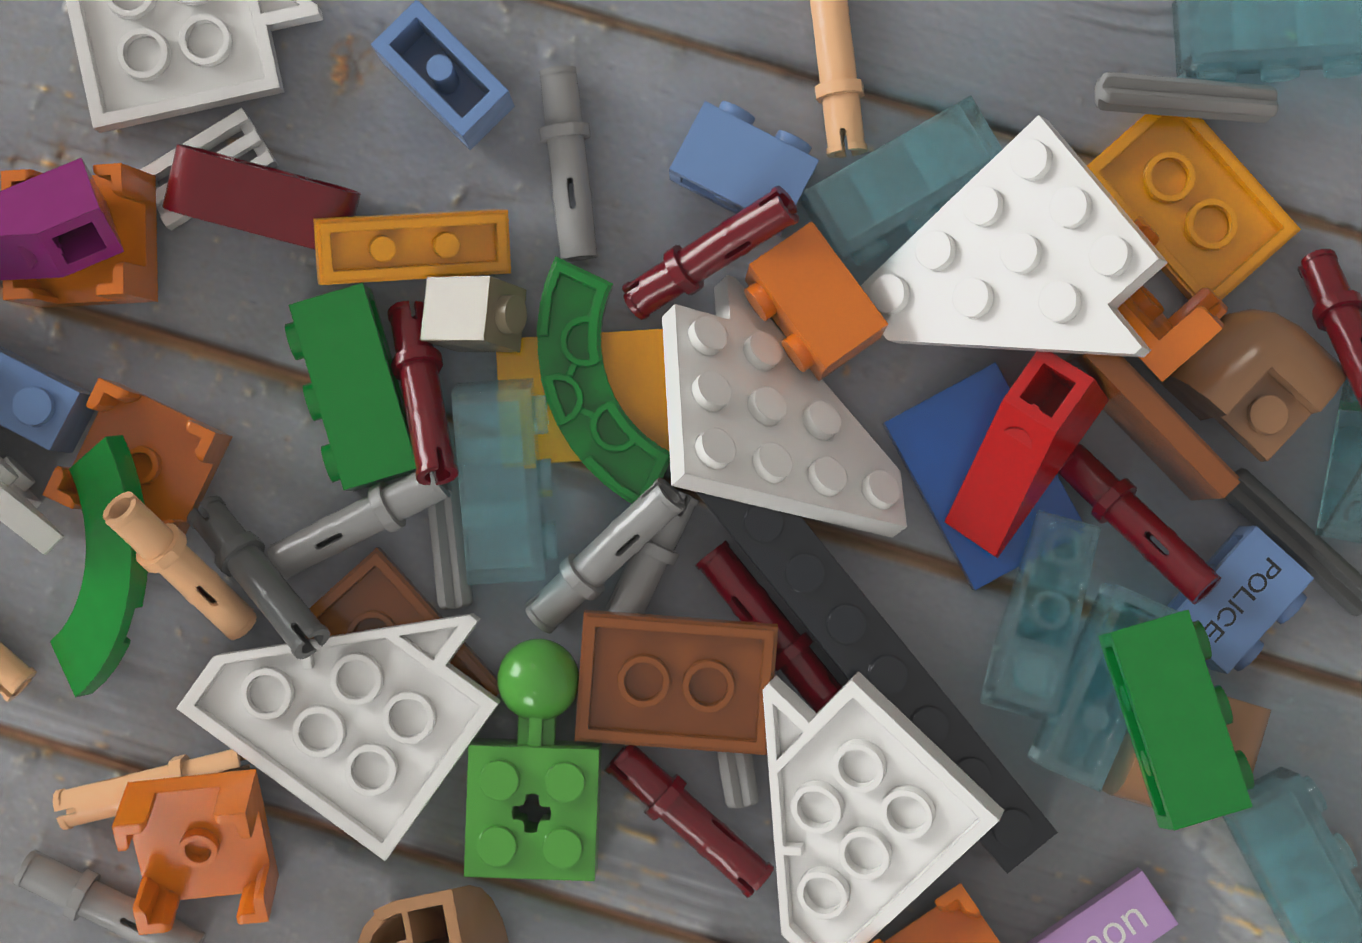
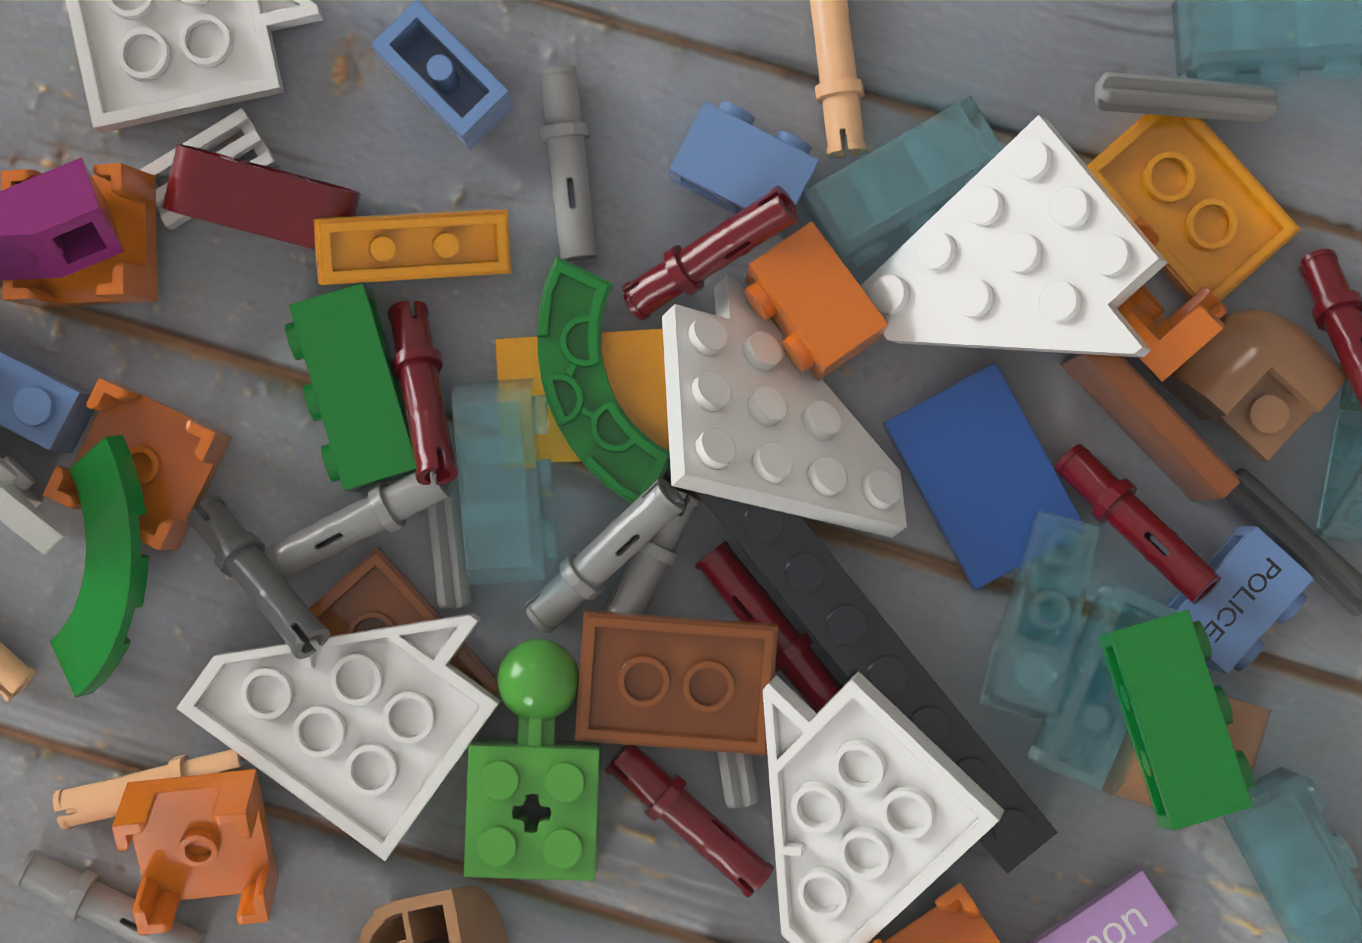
(164, 551): light nougat pin -> none
(473, 314): brick -> none
(1025, 449): red slope -> none

